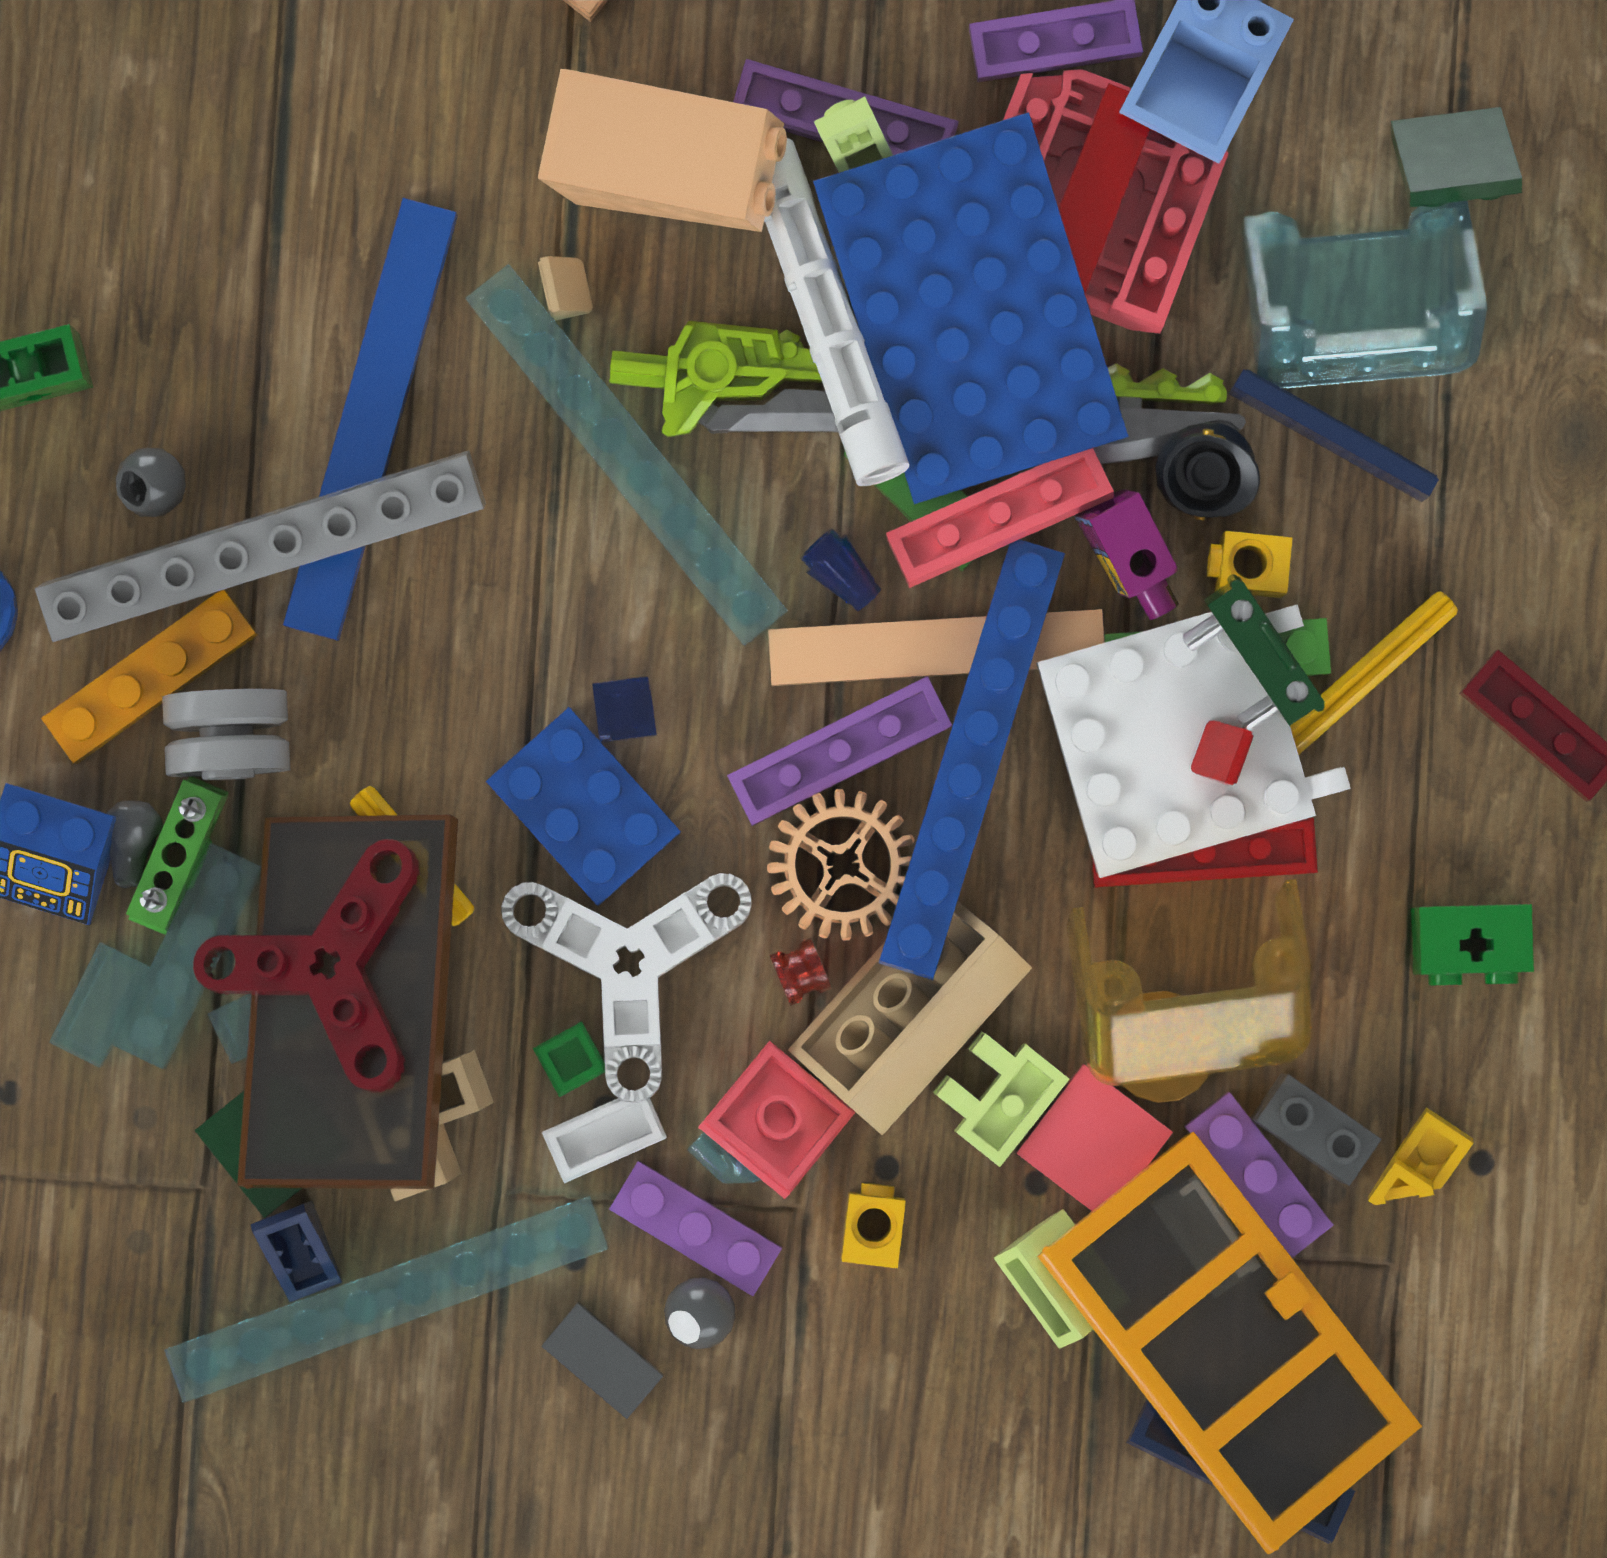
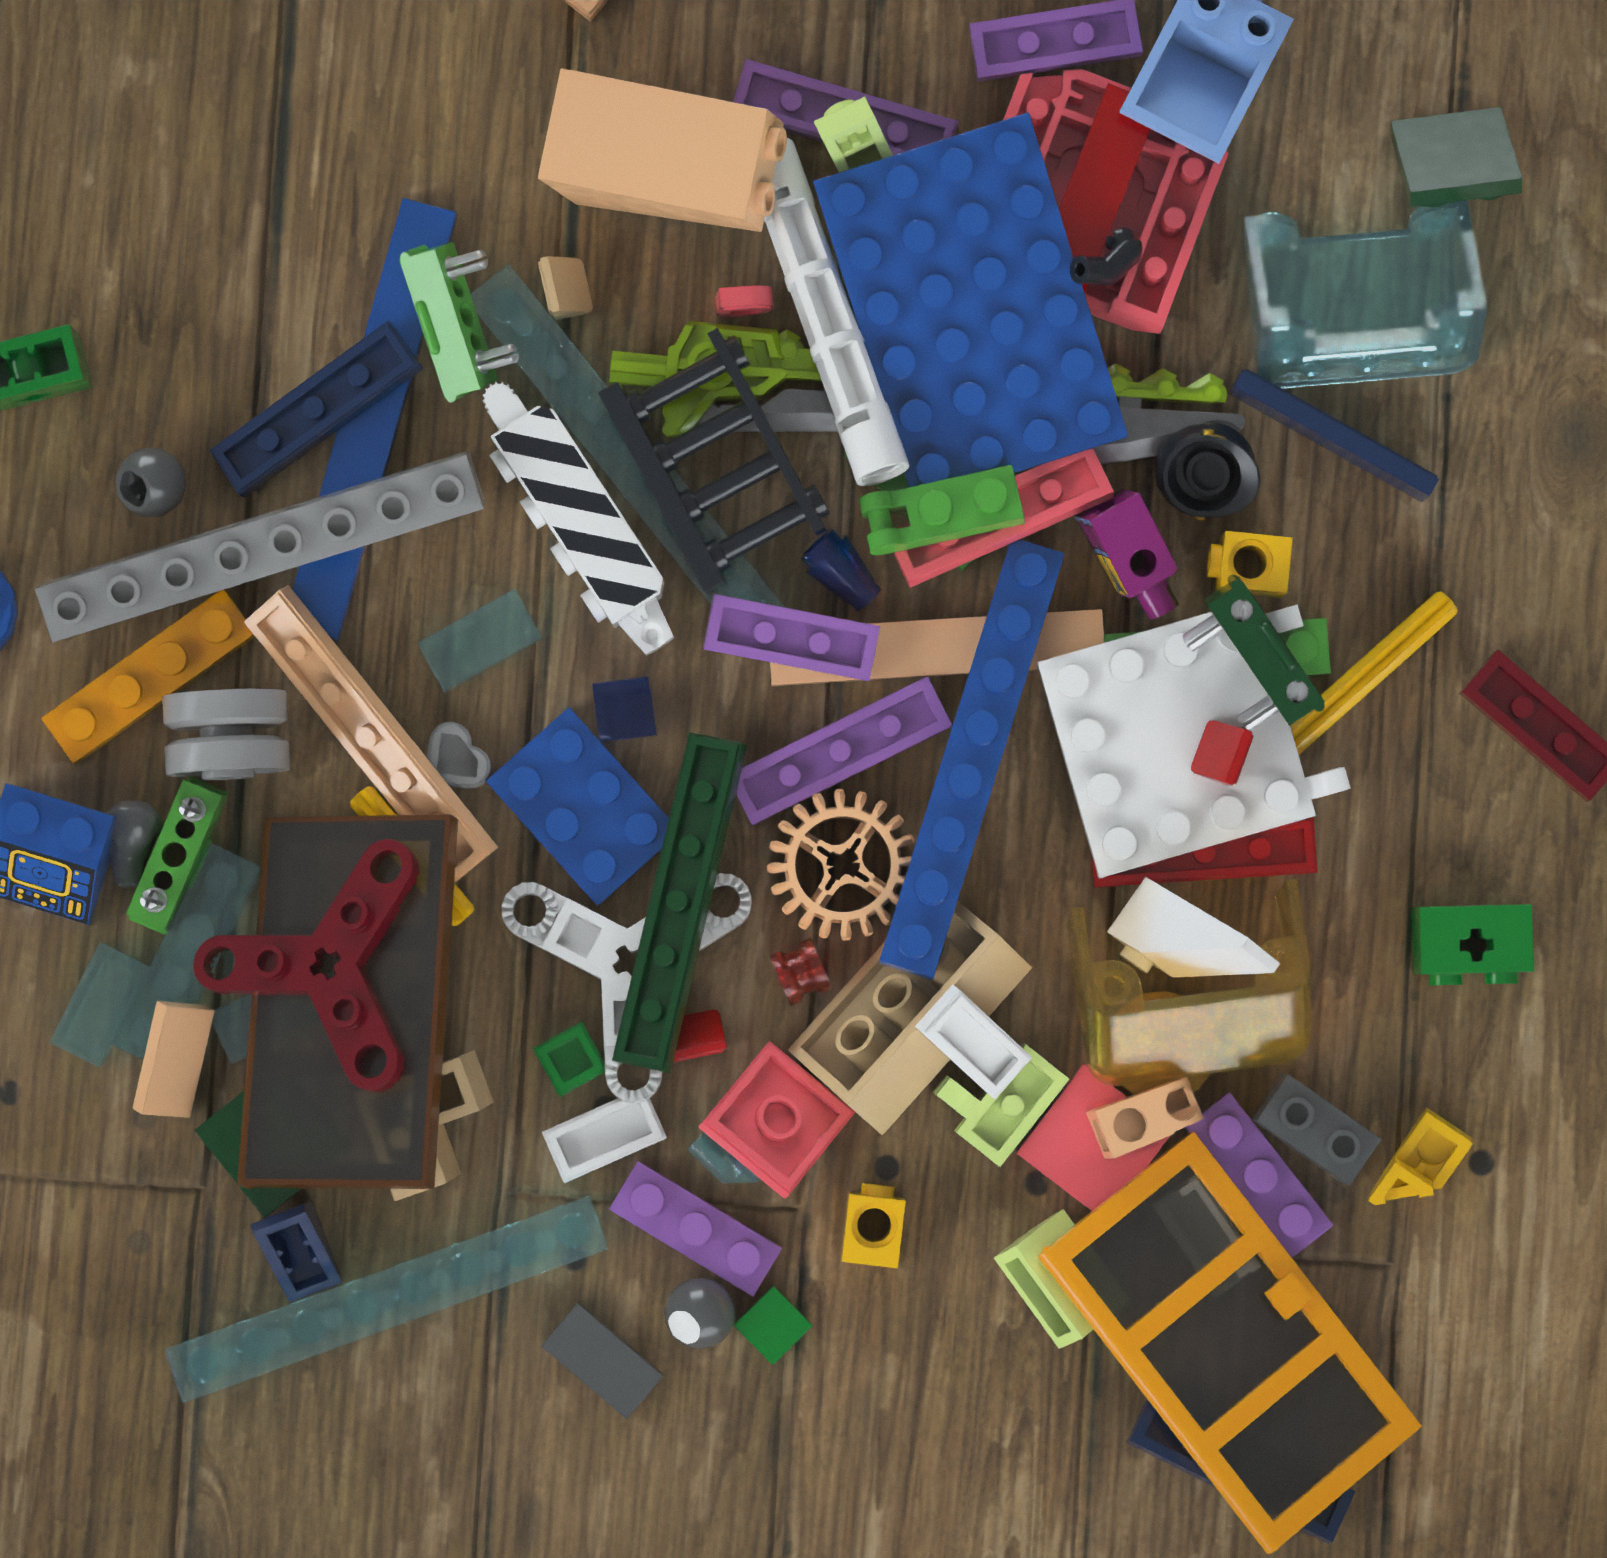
(173, 1059): none -> light nougat tile
(316, 409): none -> dark blue tile
(362, 721): none -> light nougat tile
(451, 319): none -> piece
(456, 758): none -> light grey tile
(480, 640): none -> clear light blue tile
(581, 517): none -> white hinge
(679, 902): none -> dark green tile
(687, 507): none -> black fence
(700, 1036): none -> red slope
(743, 301): none -> coral tile
(772, 1324): none -> green tile
(791, 637): none -> medium lavender plate
(943, 510): none -> bright green plate
(973, 1041): none -> white tile
(1109, 269): none -> black arm
(1144, 1117): none -> light nougat leg
(1183, 939): none -> white slope

